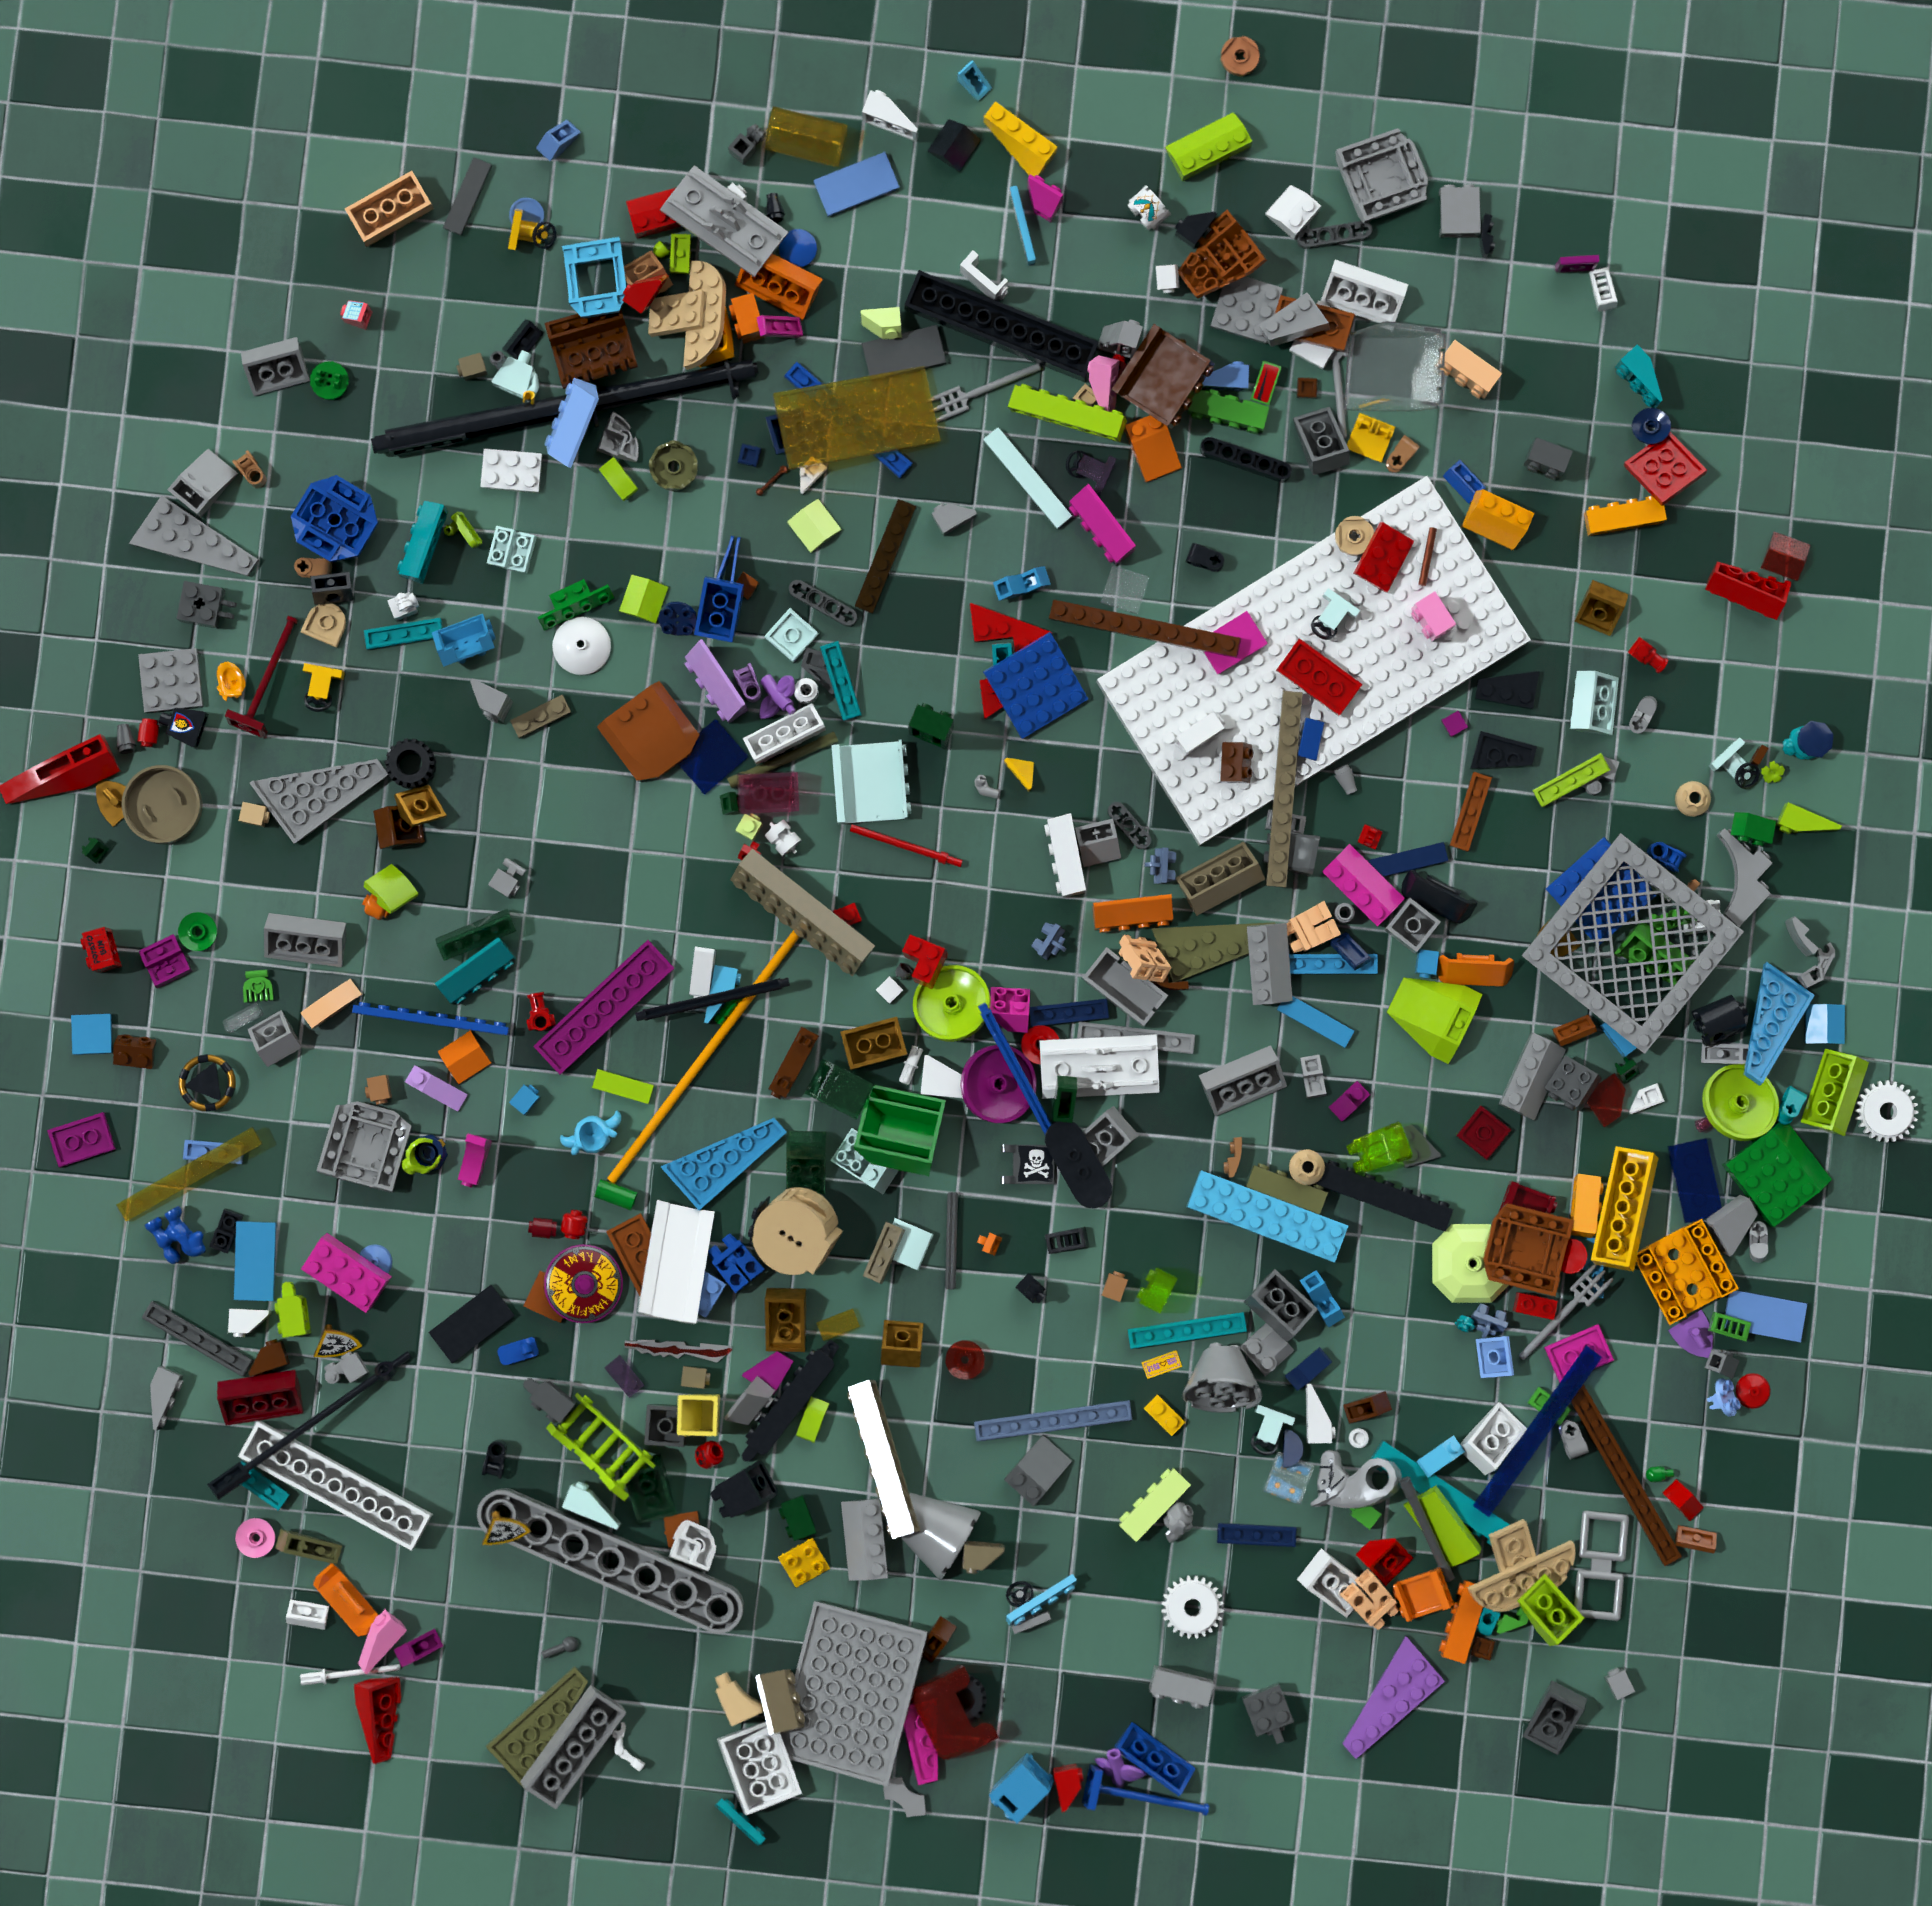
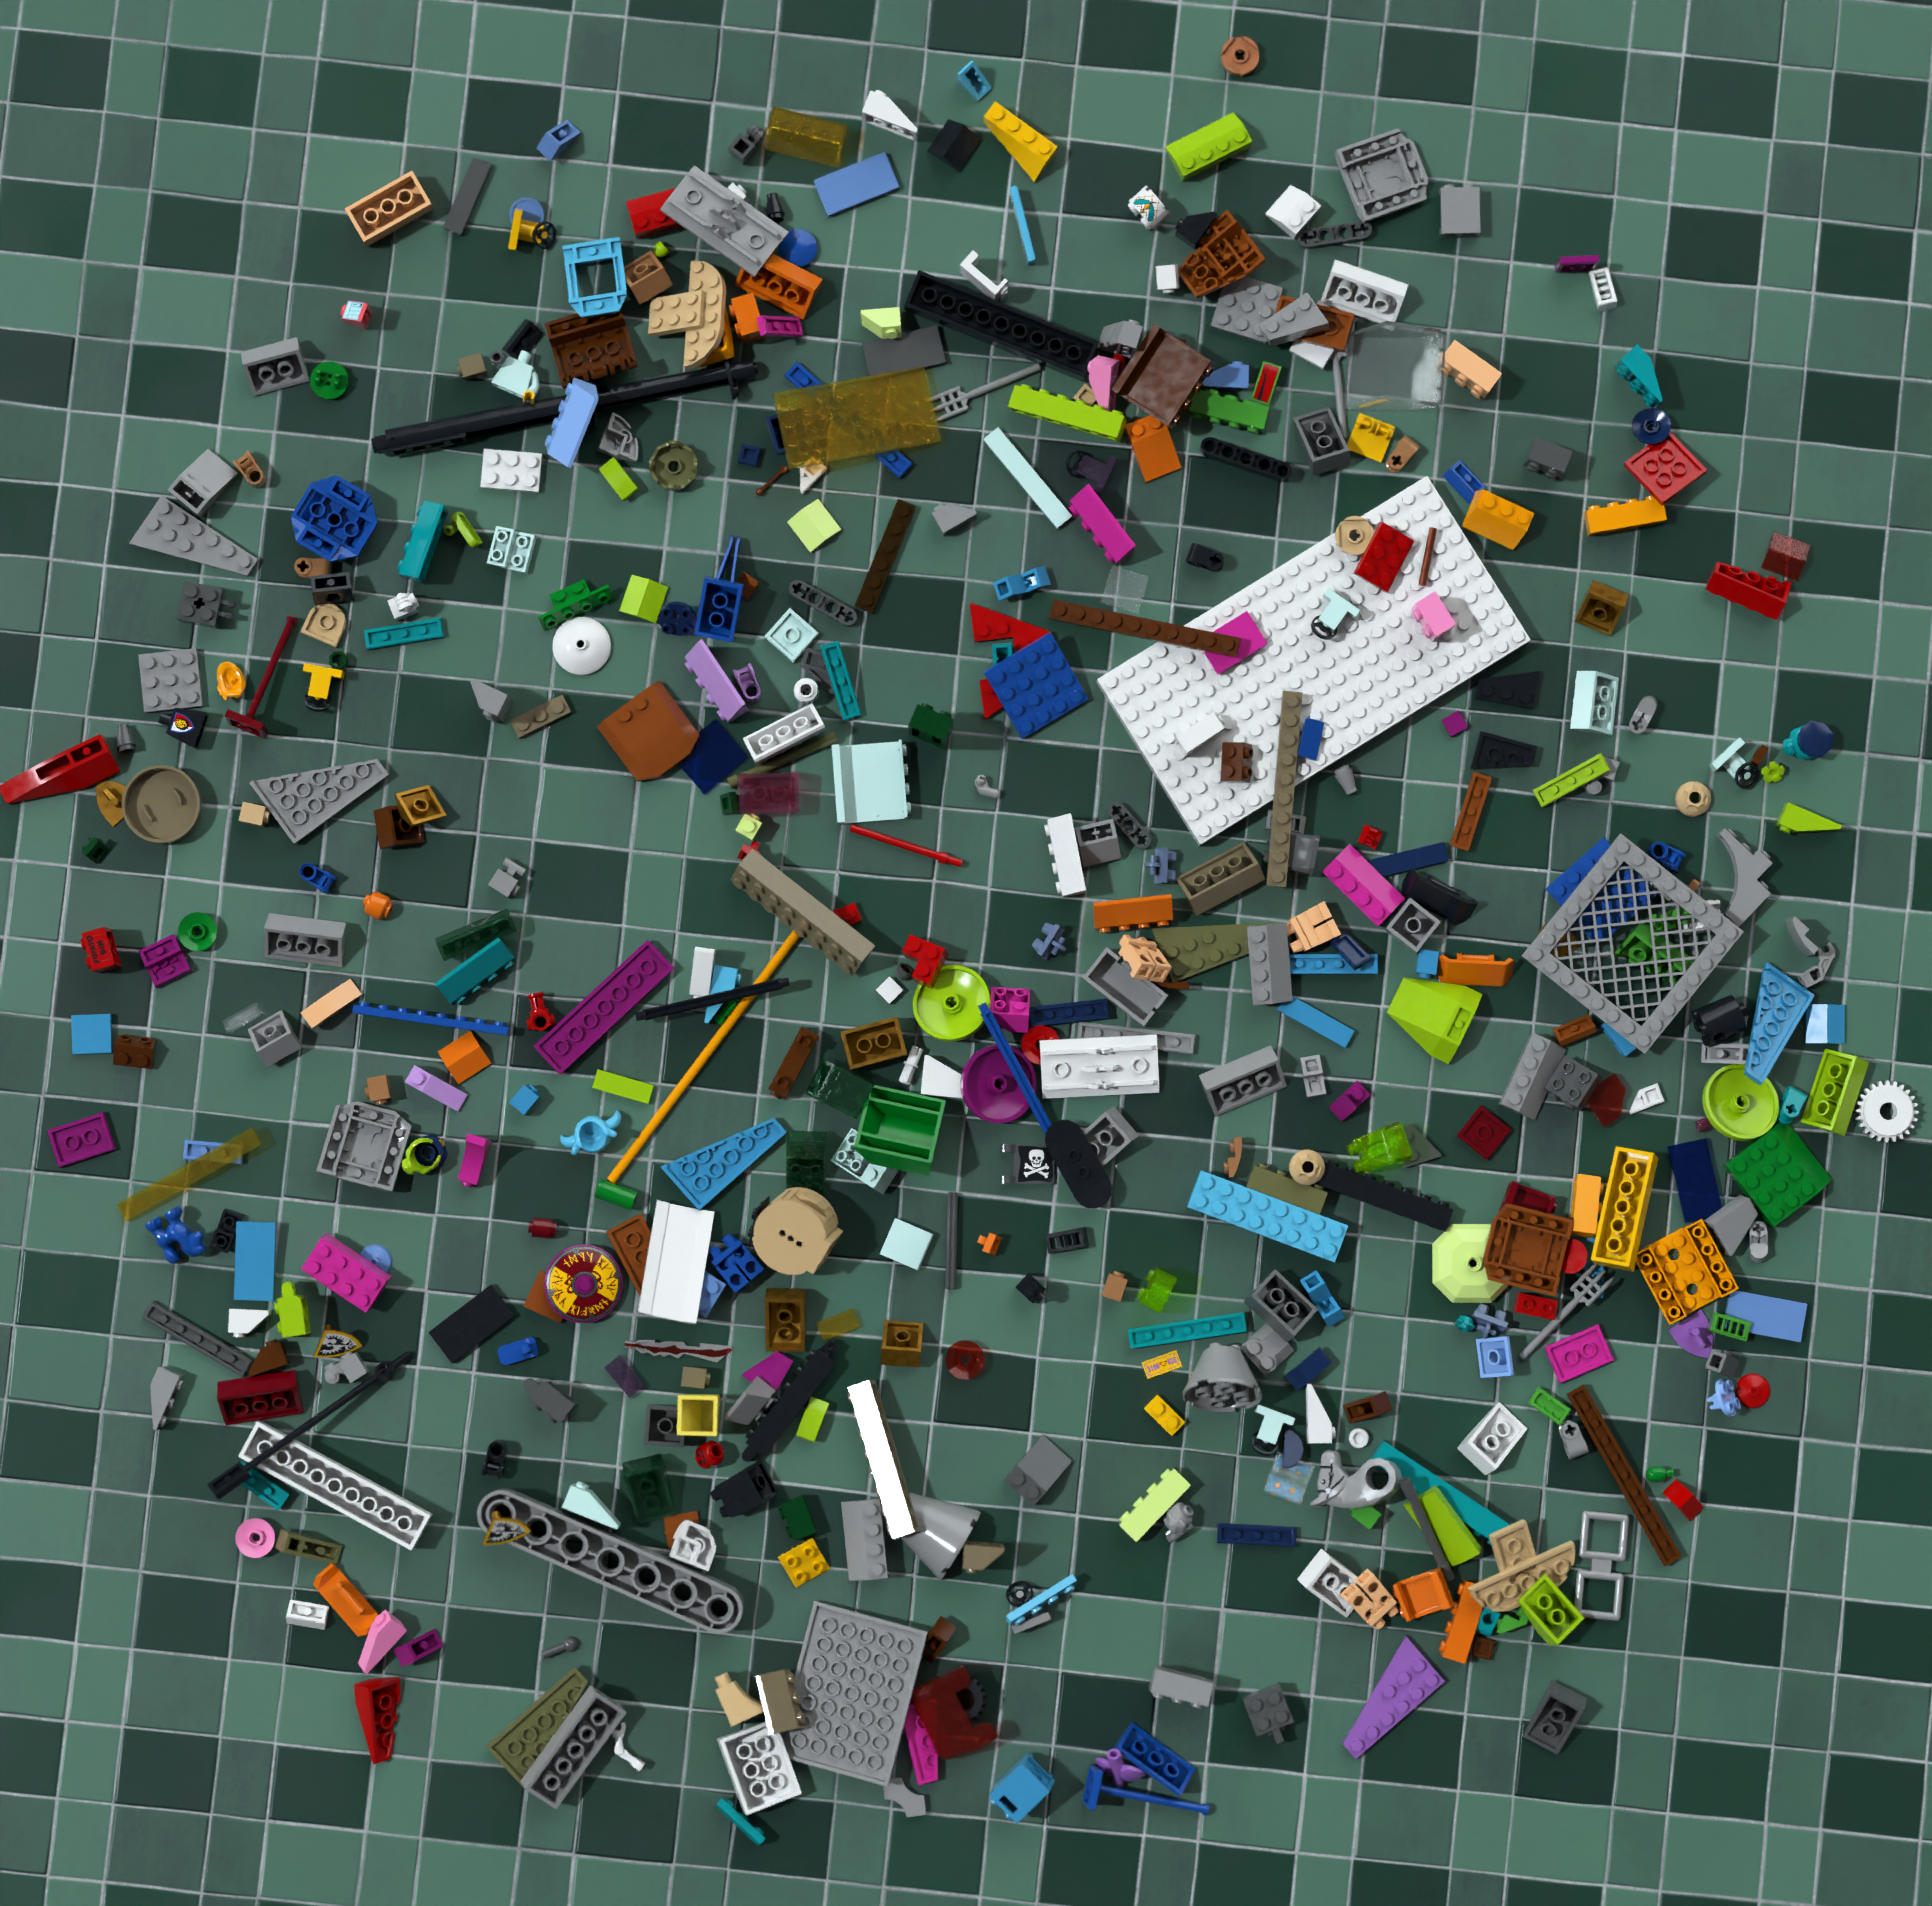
(148, 732): red brick -> none
(207, 1082): piece -> none
(257, 983): bright green piece -> none
(318, 878): none -> blue piece
(322, 1676): white piece -> none
(338, 660): none -> dark green tile
(391, 888): lime slope -> none
(400, 750): black tyre -> none
(464, 640): dark azure piece -> none
(574, 1224): red head -> none
(592, 1461): lime fence -> none
(643, 292): red slope -> none
(680, 253): lime plate -> none
(777, 696): medium lavender plant -> none
(783, 838): white wheel -> none
(883, 1252): dark tan plate -> none
(1022, 770): yellow slope -> none
(1044, 198): dark pink slope -> none
(1053, 1420): sand blue tile -> none
(1064, 1099): dark green piece -> none
(1067, 1783): red slope -> none
(1192, 1590): white gear -> none
(1307, 388): reddish brown tile -> none
(1319, 677): red plate -> none
(1349, 910): light grey brick -> none
(1384, 1558): red slope -> none
(1440, 1456): medium azure slope -> none
(1486, 243): black slope -> none
(1537, 1431): clear blue plate -> none
(1619, 1683): light grey brick -> none
(1627, 1071): dark green tile -> none
(1647, 654): red connector -> none
(1696, 1539): dark orange plate -> none
(1753, 828): green piece -> none

